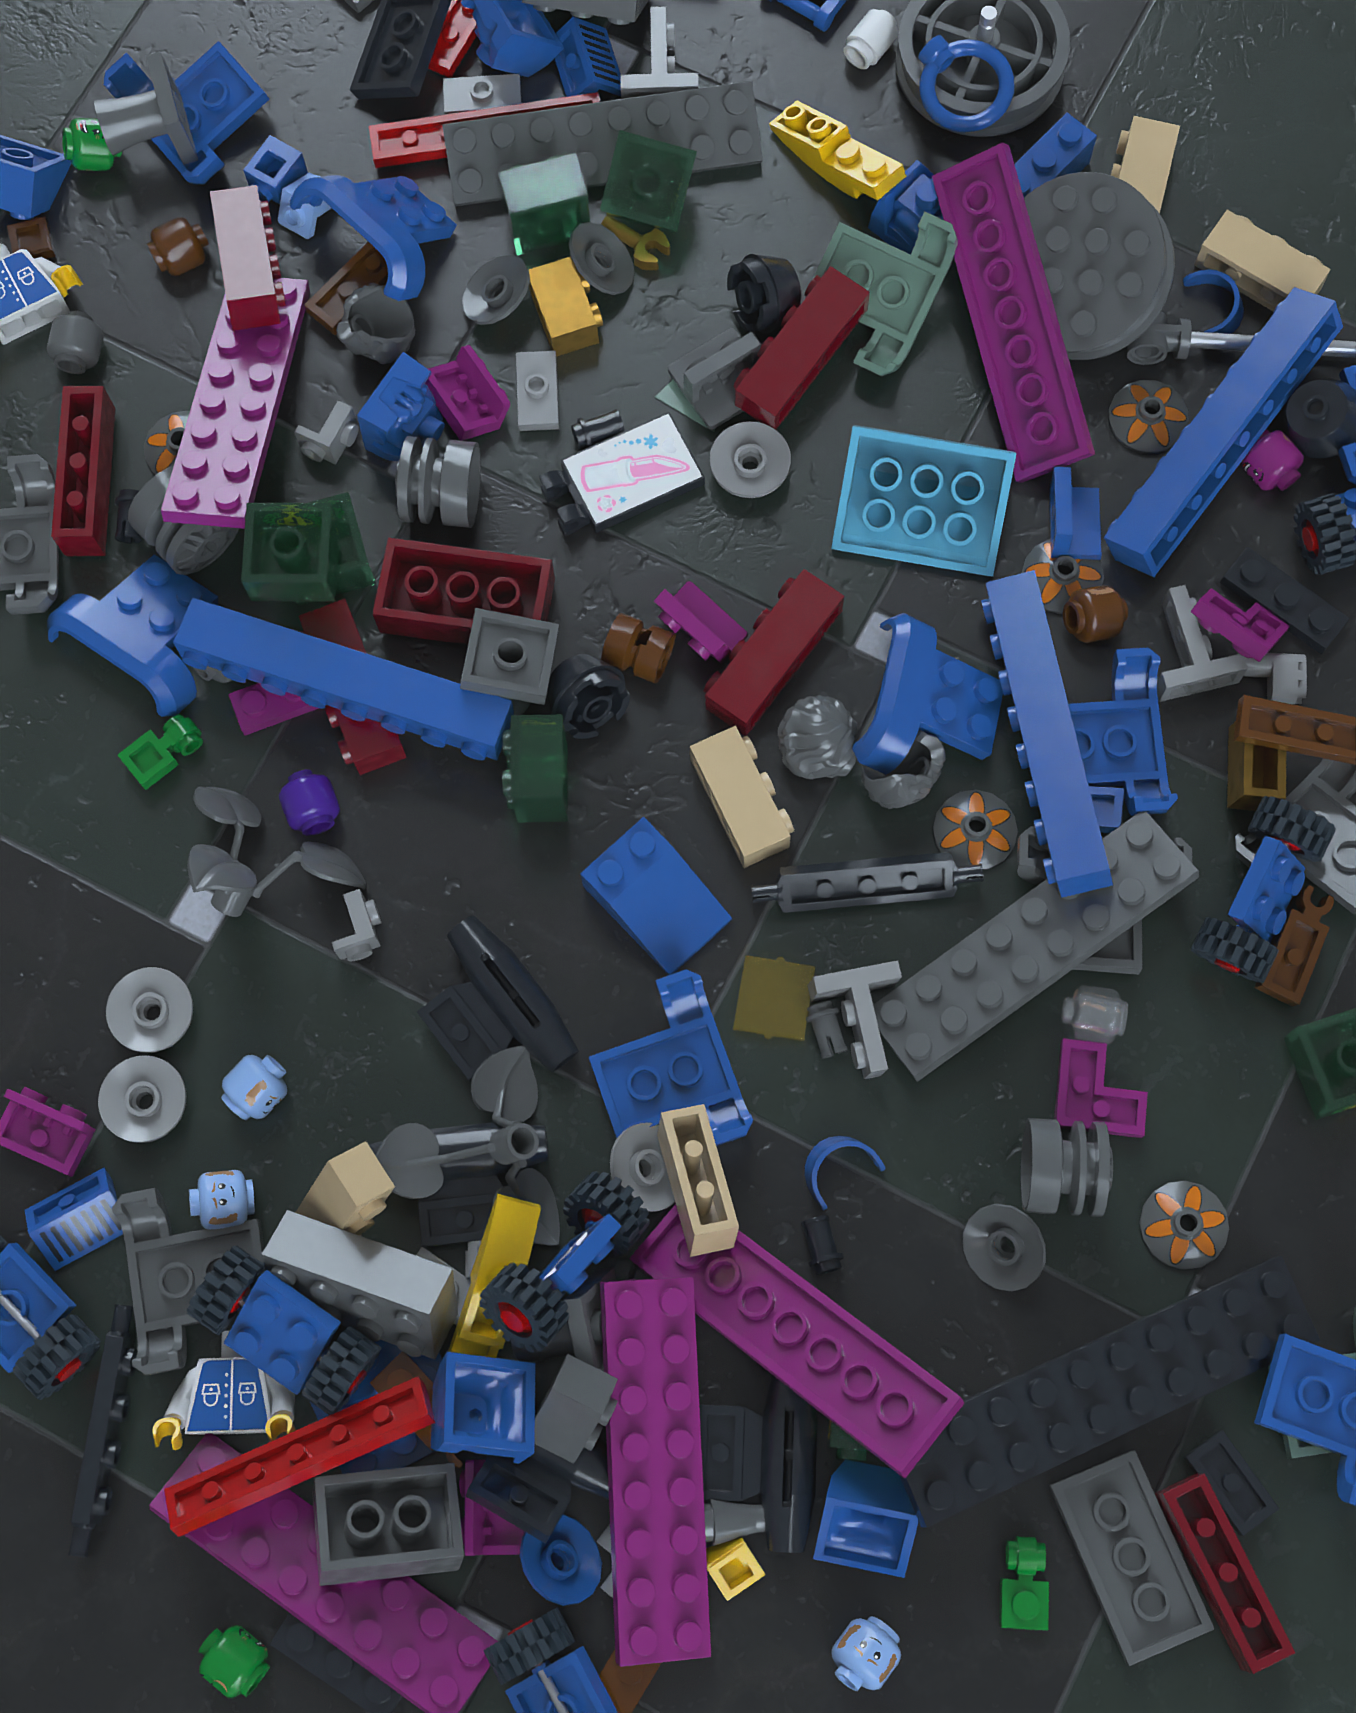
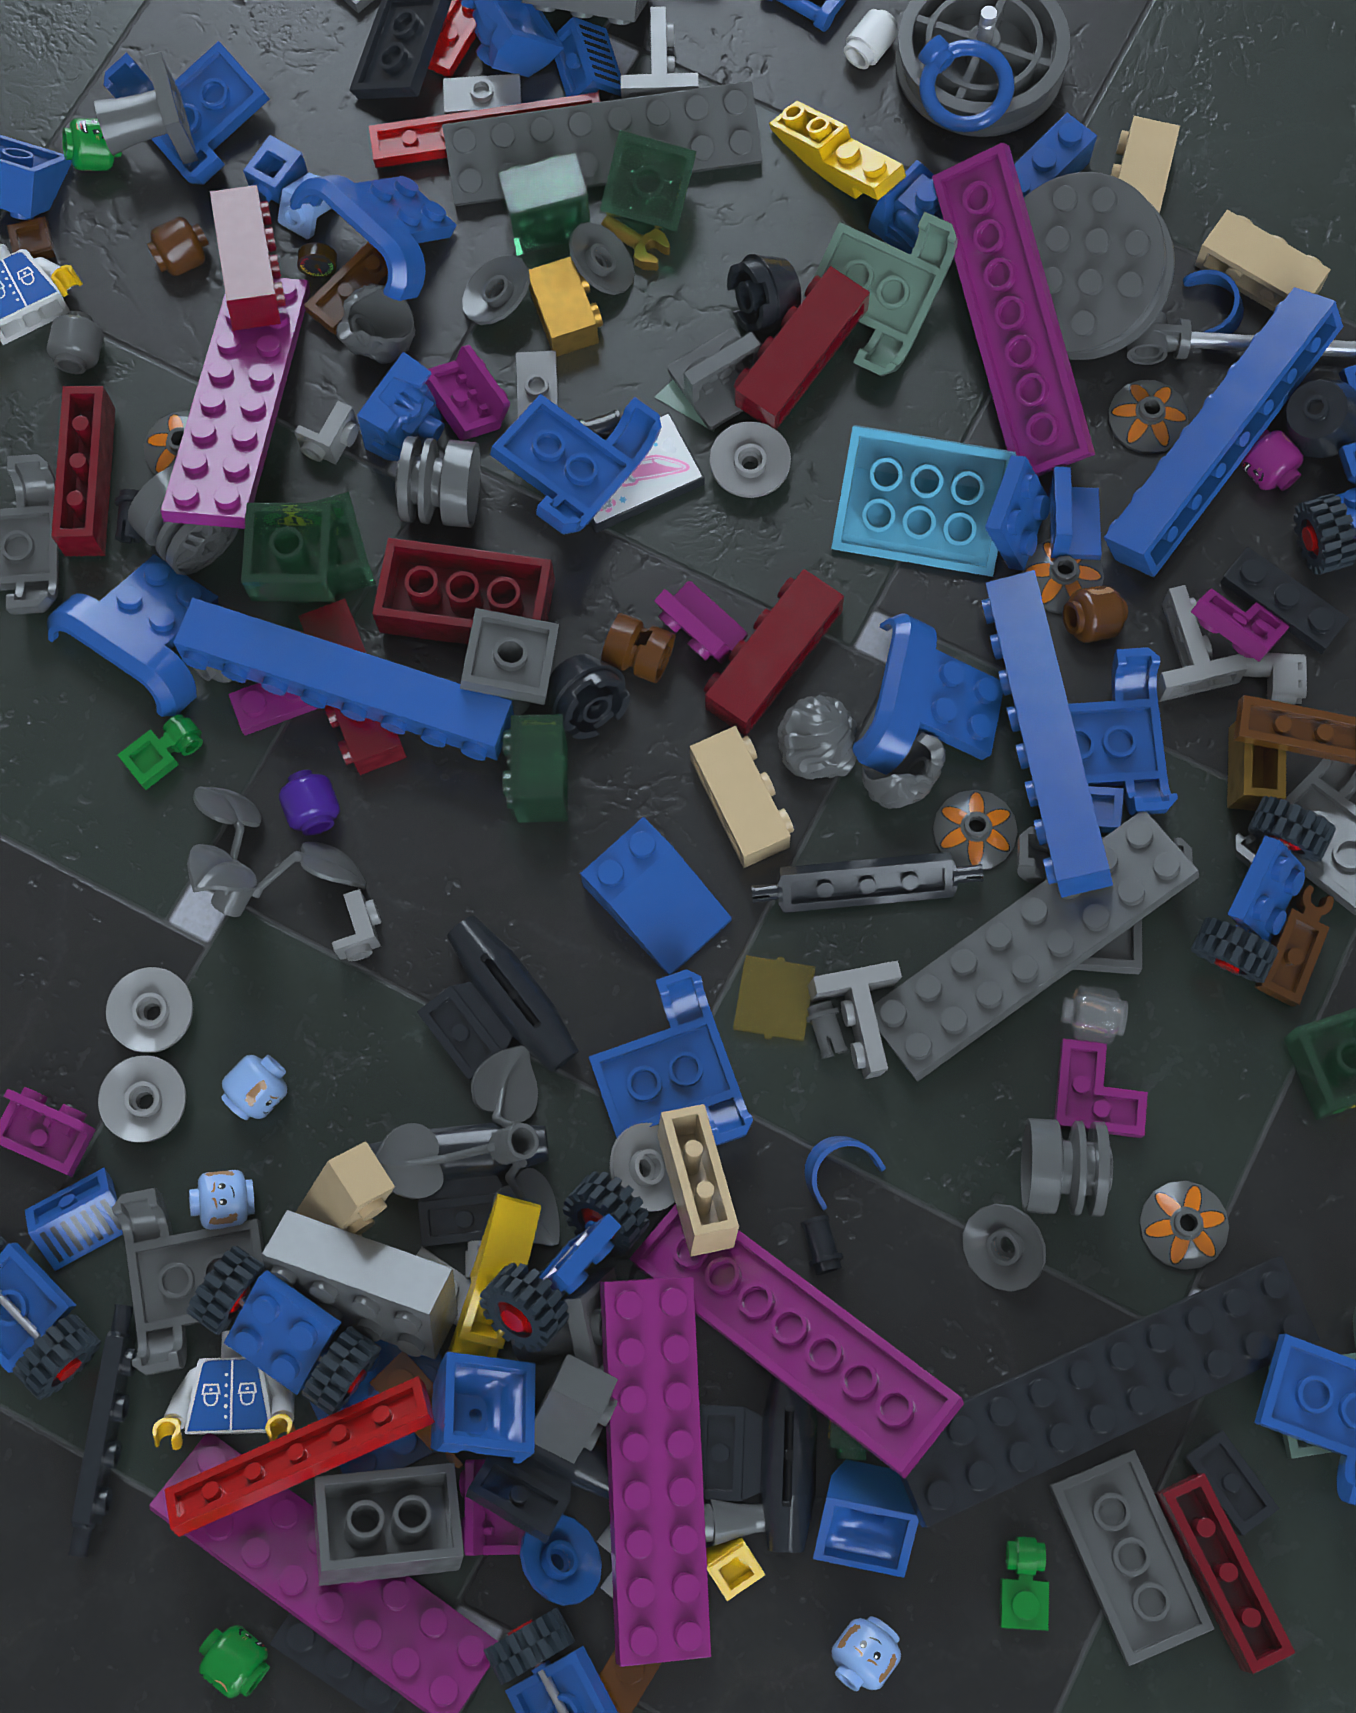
(317, 260): none -> tile
(572, 462): none -> blue piece
(1018, 513): none -> blue plate

